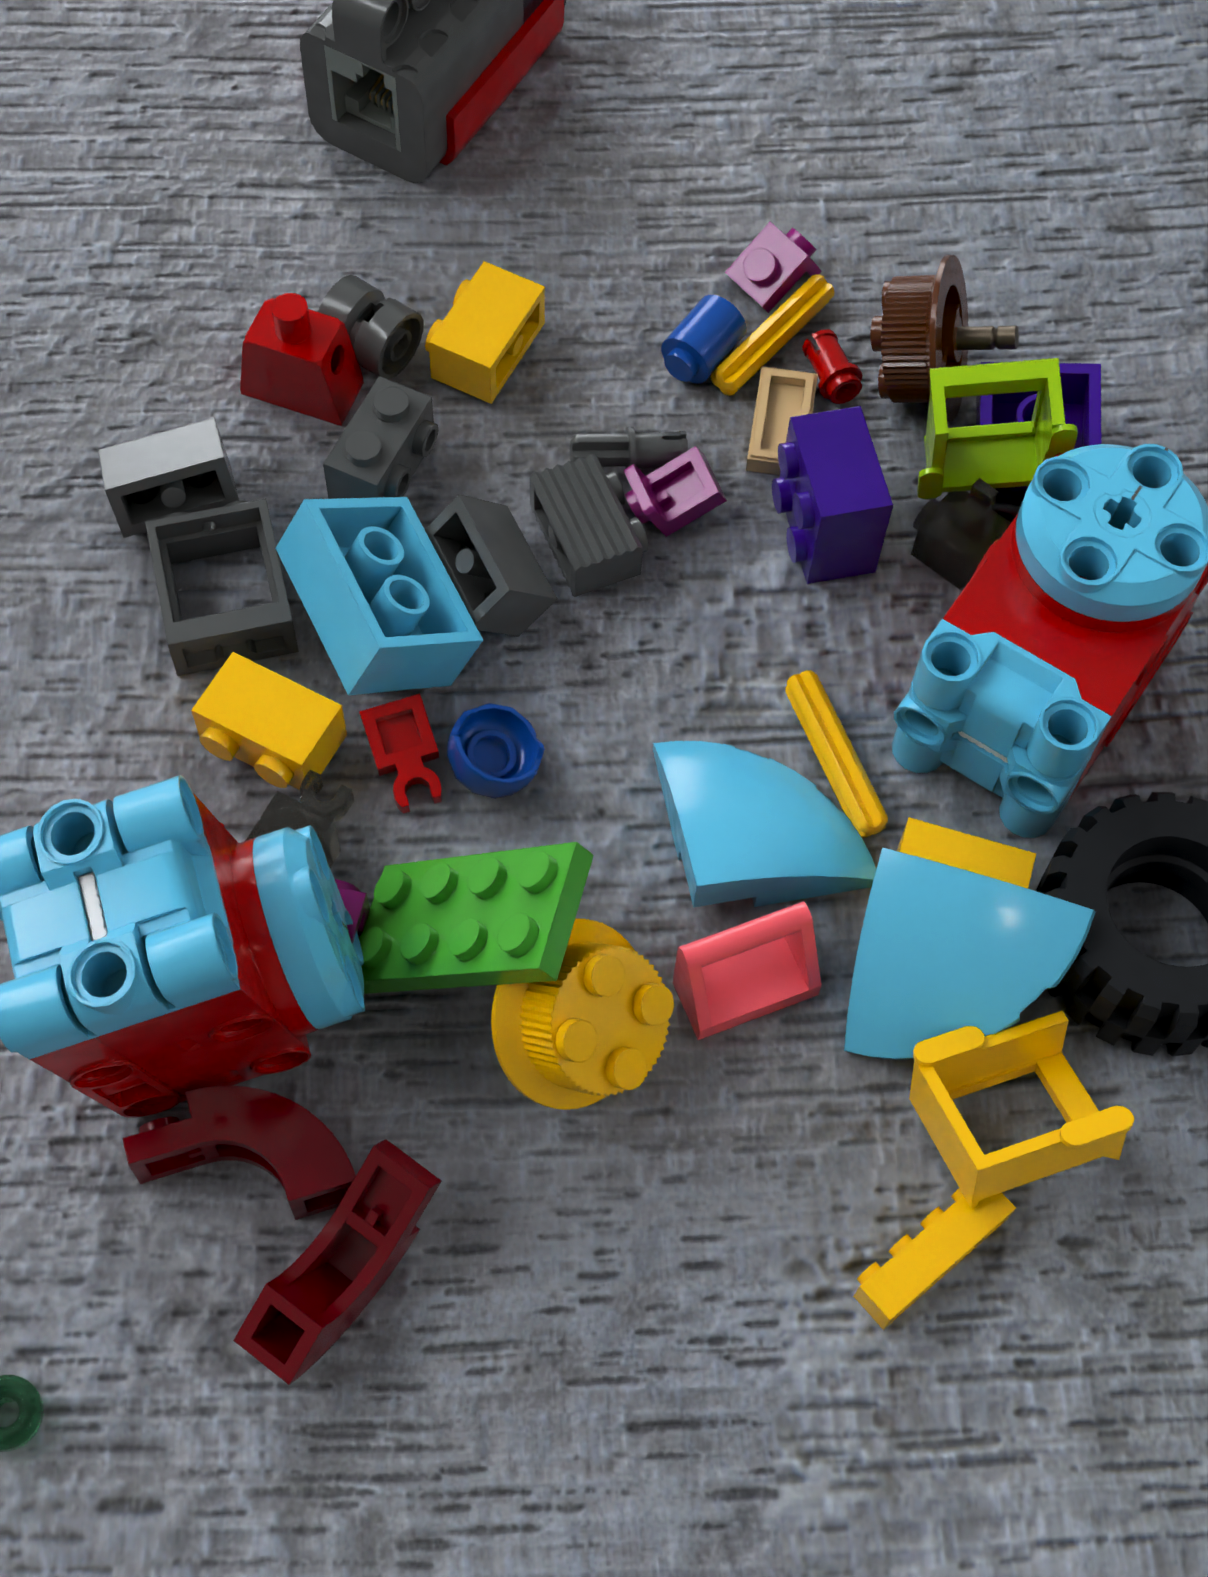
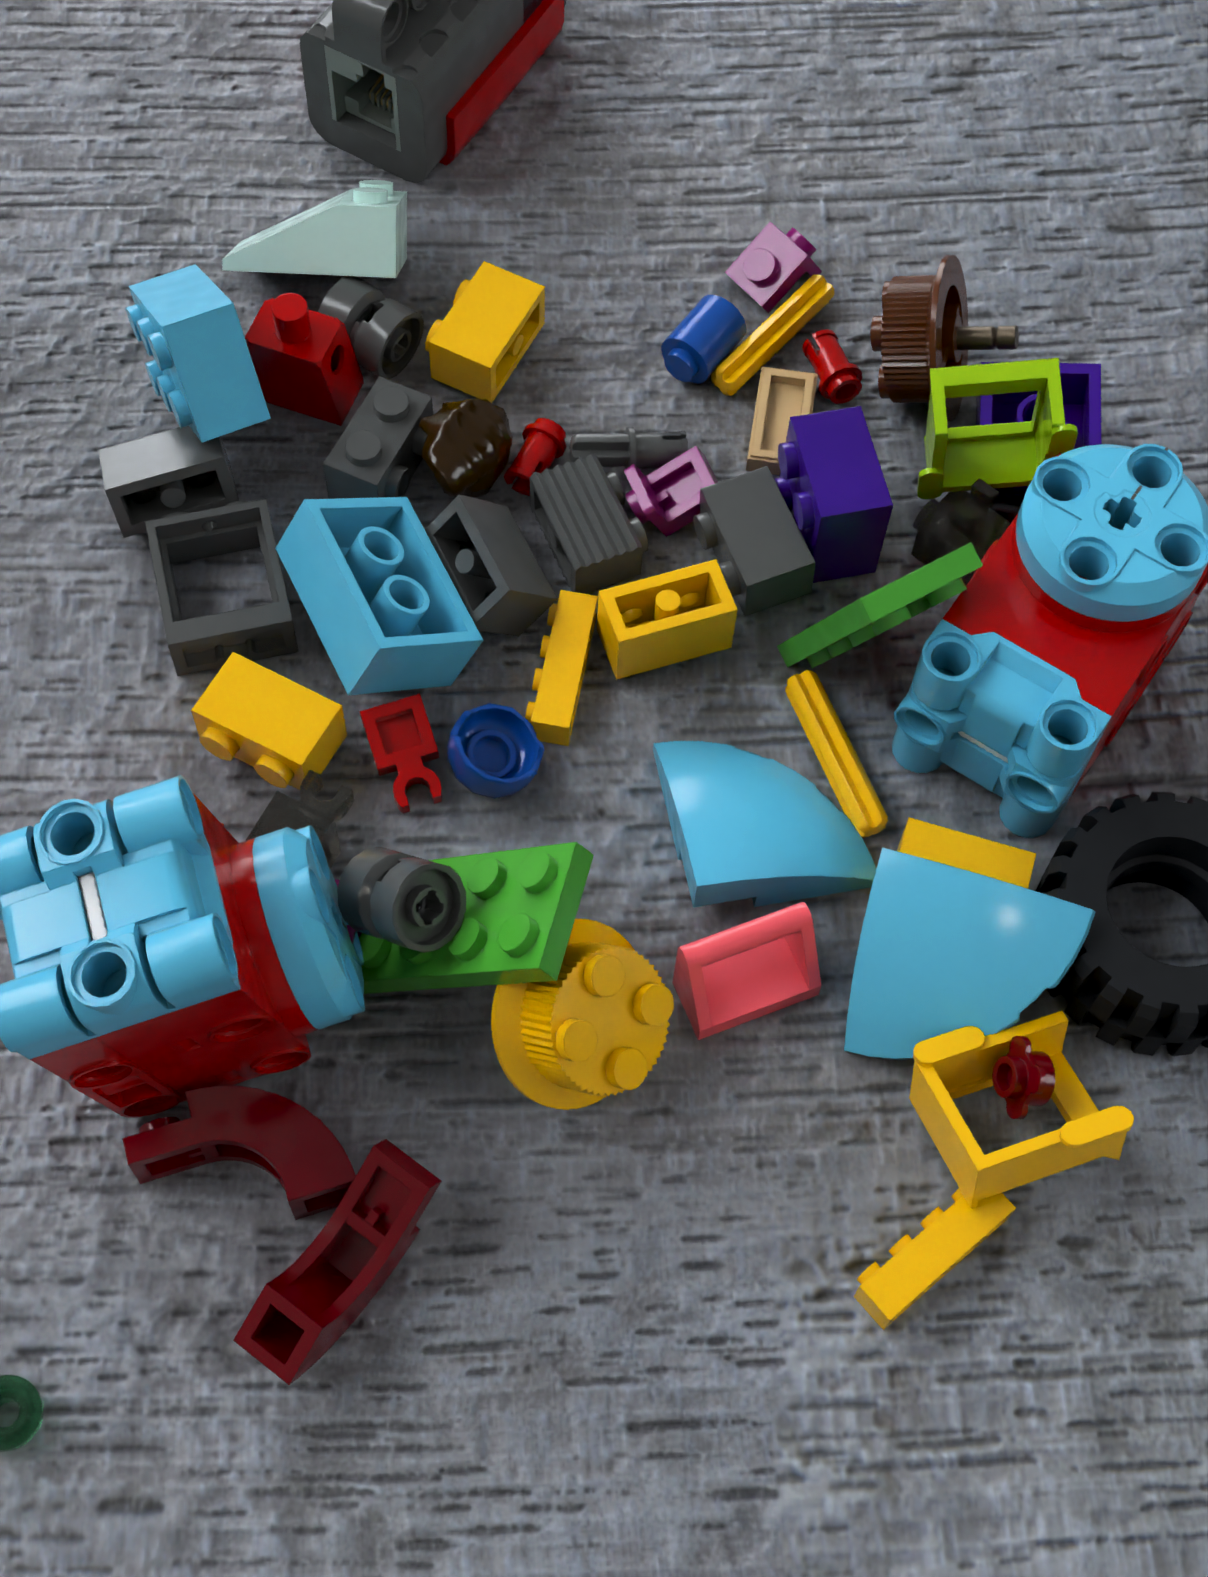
(197, 353): none -> medium azure brick
(345, 236): none -> light aqua slope
(402, 899): none -> dark grey wheel
(467, 446): none -> dark brown hair
(542, 444): none -> red pin
(564, 666): none -> yellow piece
(666, 619): none -> yellow brick
(755, 541): none -> dark grey brick
(882, 609): none -> bright green plate
(1023, 1078): none -> dark red plate

